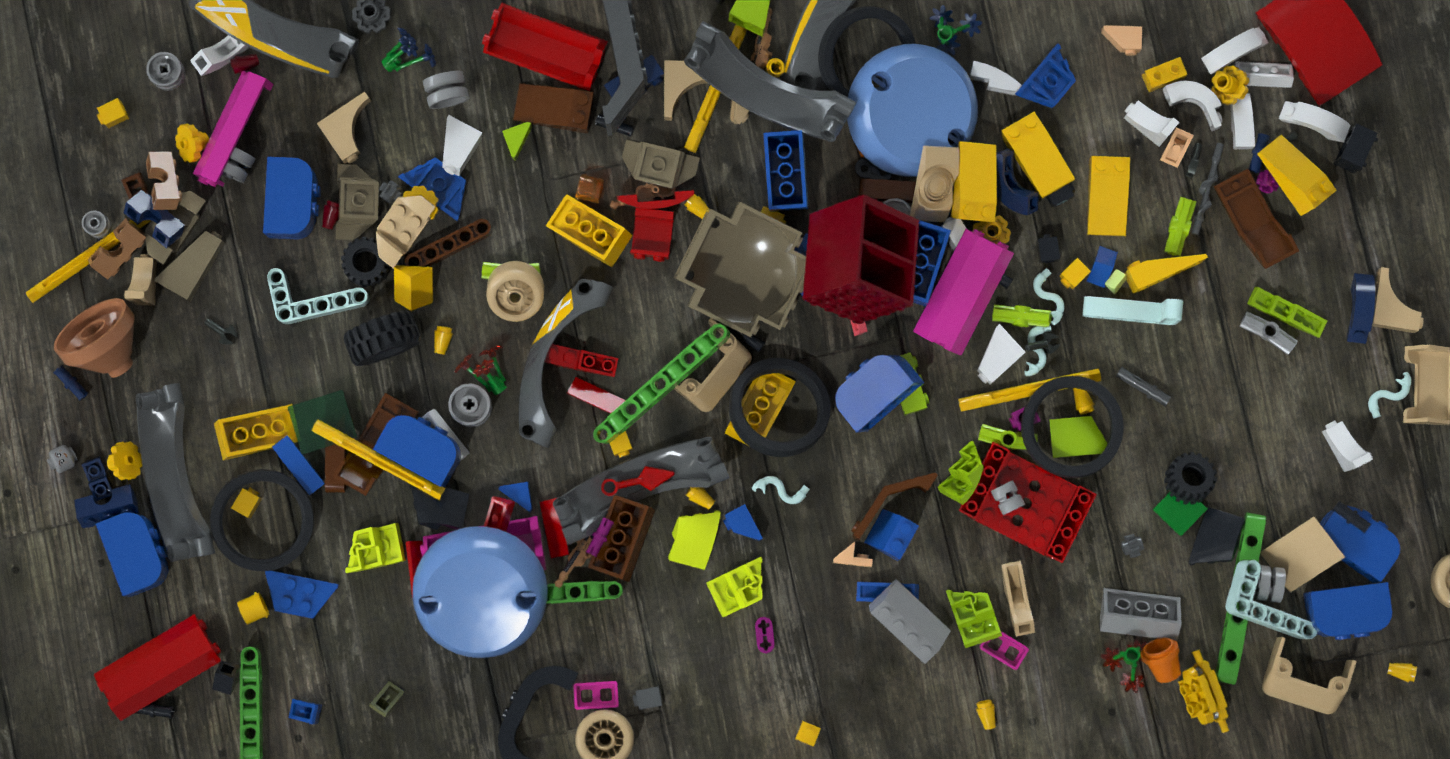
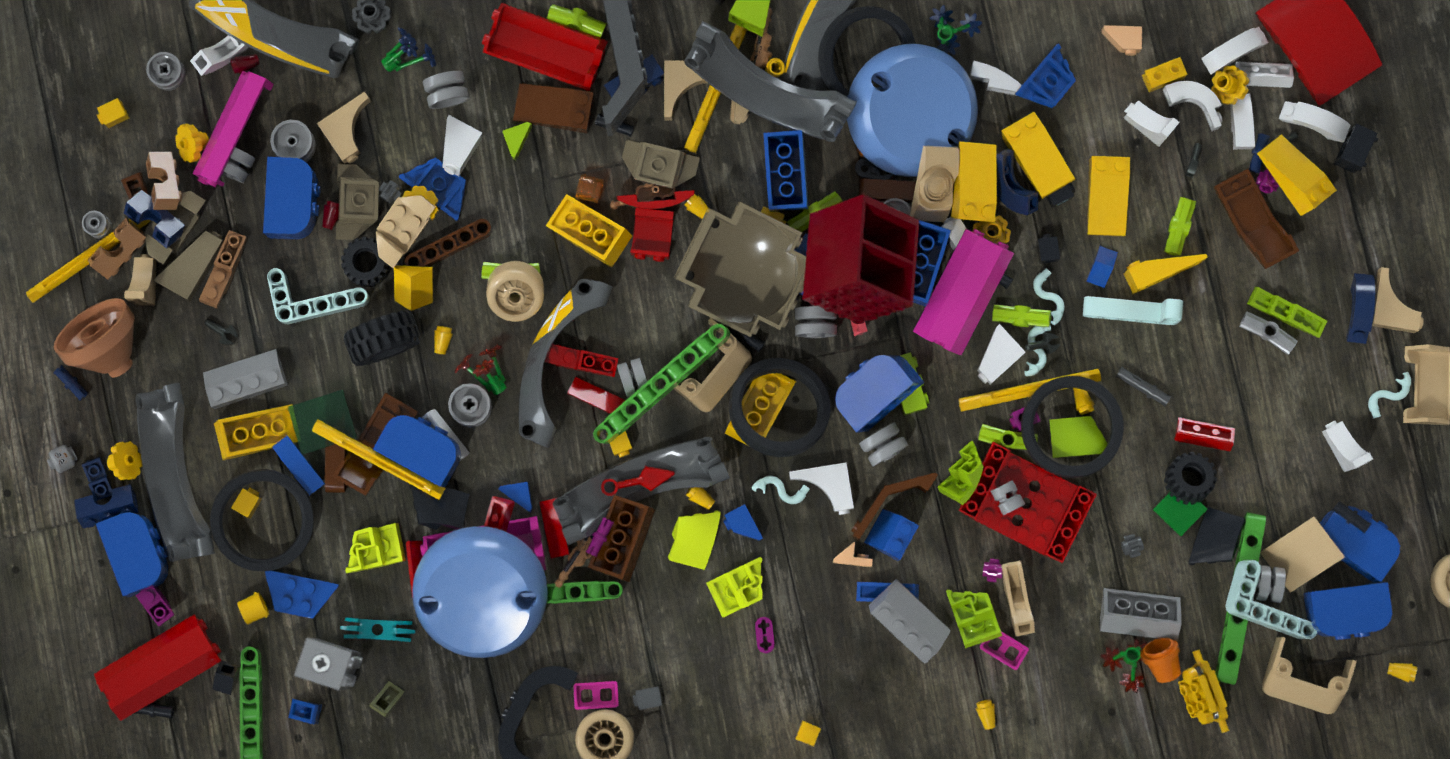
(155, 604): none -> magenta slope
(224, 269): none -> medium nougat slope
(244, 379): none -> light grey slope
(289, 131): none -> light grey wheel
(328, 664): none -> light grey piece
(389, 629): none -> teal piece
(576, 19): none -> lime piece
(632, 377): none -> light grey wheel
(801, 221): none -> lime piece
(816, 322): none -> light grey wheel
(833, 481): none -> white arch
(884, 445): none -> light grey wheel
(992, 570): none -> magenta gear
(1074, 274): yellow brick -> none
(1115, 281): yellowish green slope -> none
(1176, 147): light nougat slope -> none
(1204, 434): none -> red slope
(1205, 189): dark grey piece -> none

